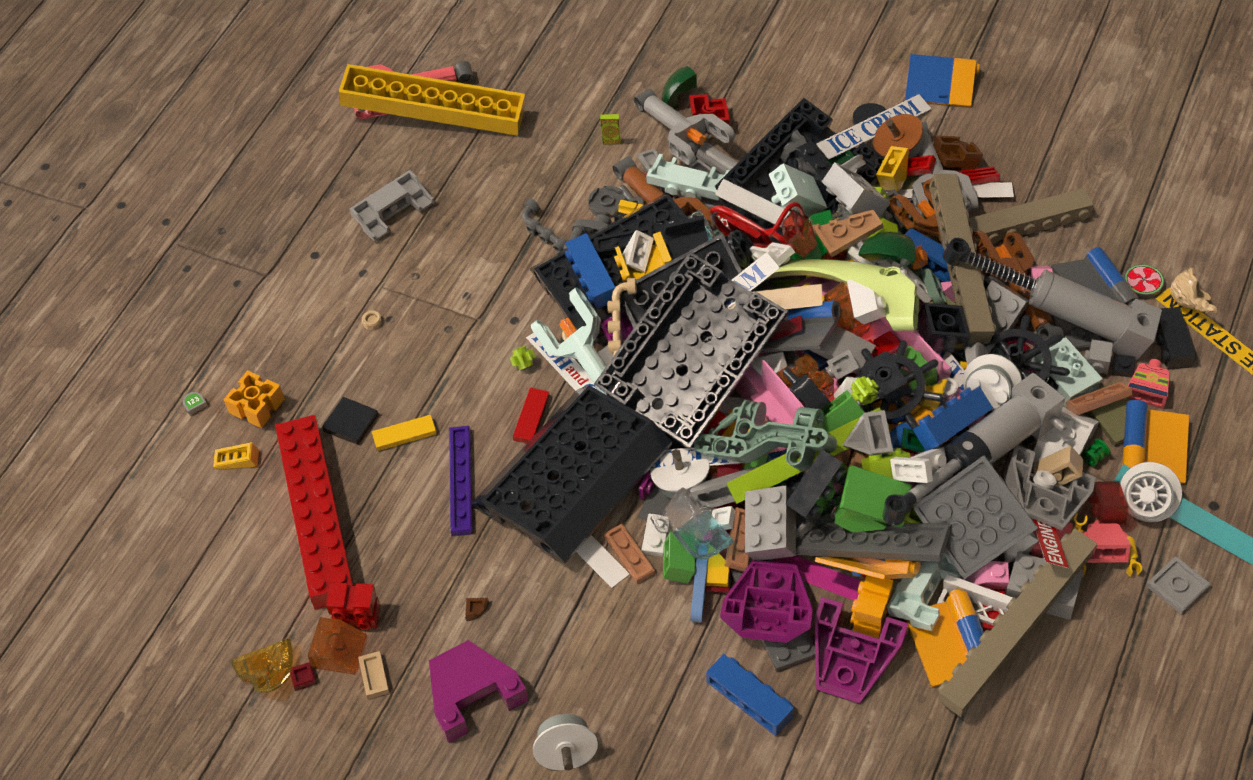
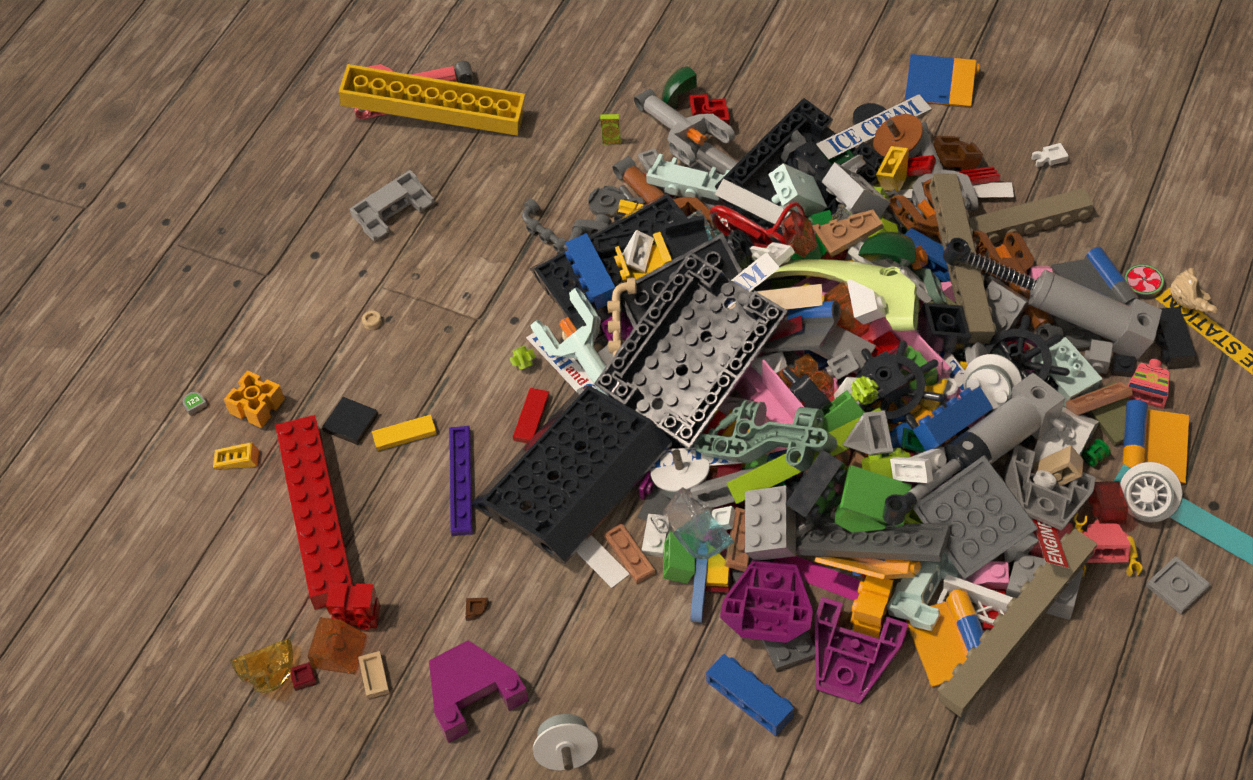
(1052, 154): none -> white plate

